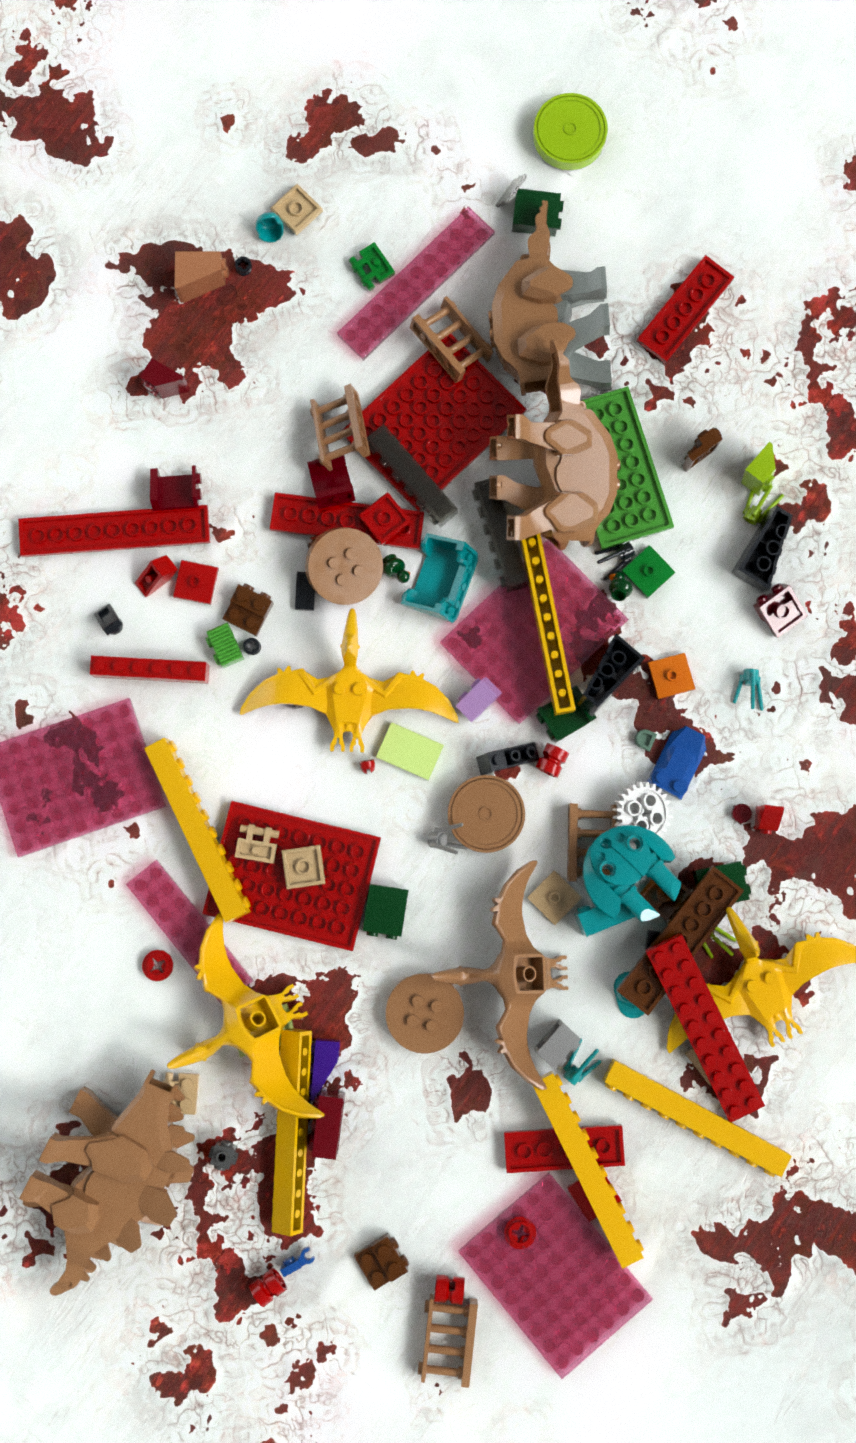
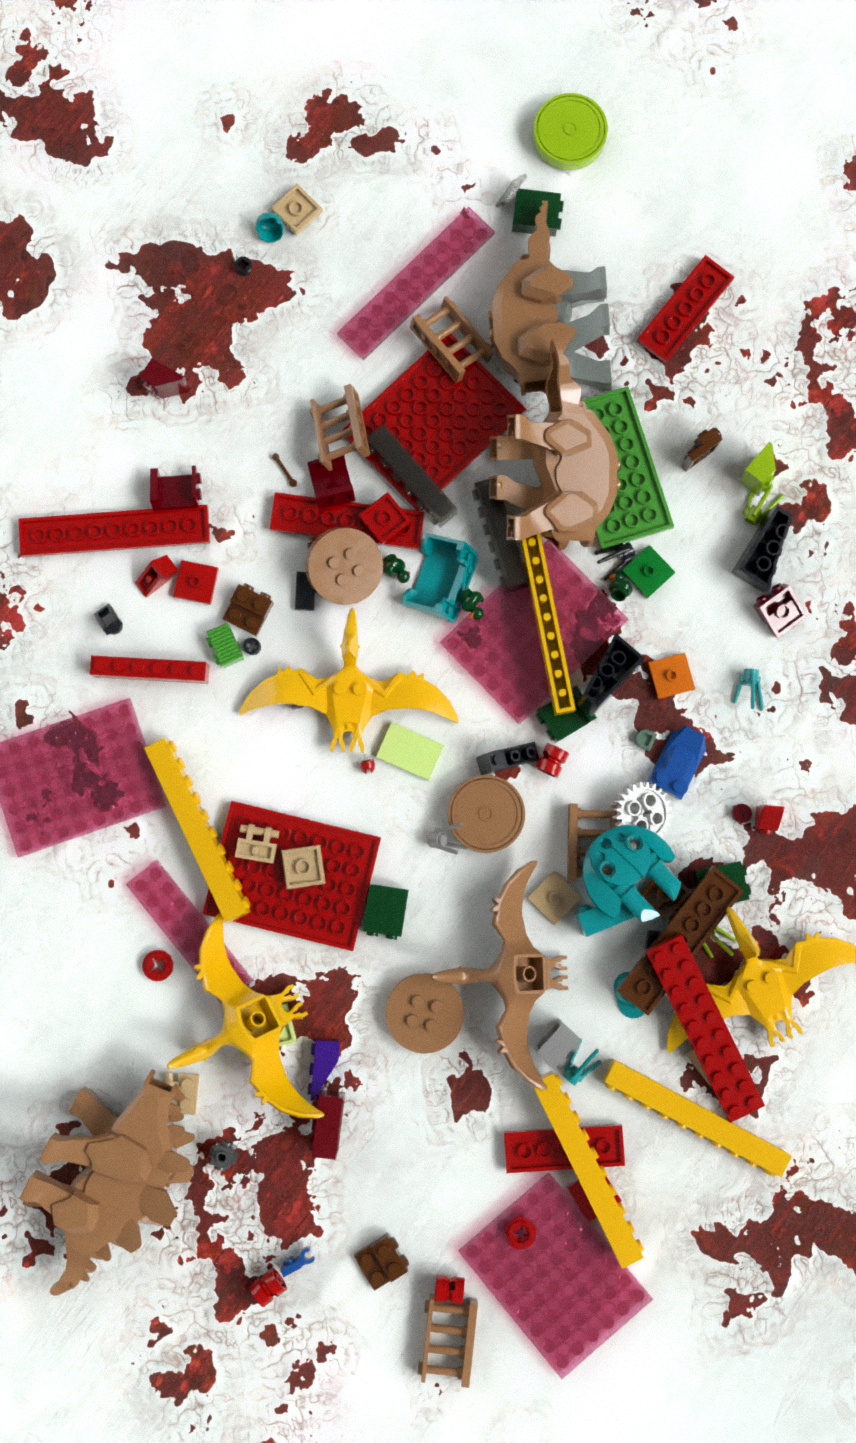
(199, 273): nougat slope -> none
(292, 1137): yellow brick -> none
(293, 483): none -> reddish brown hinge
(377, 264): green plate -> none
(470, 600): none -> dark green animal
(478, 699): lavender brick -> none

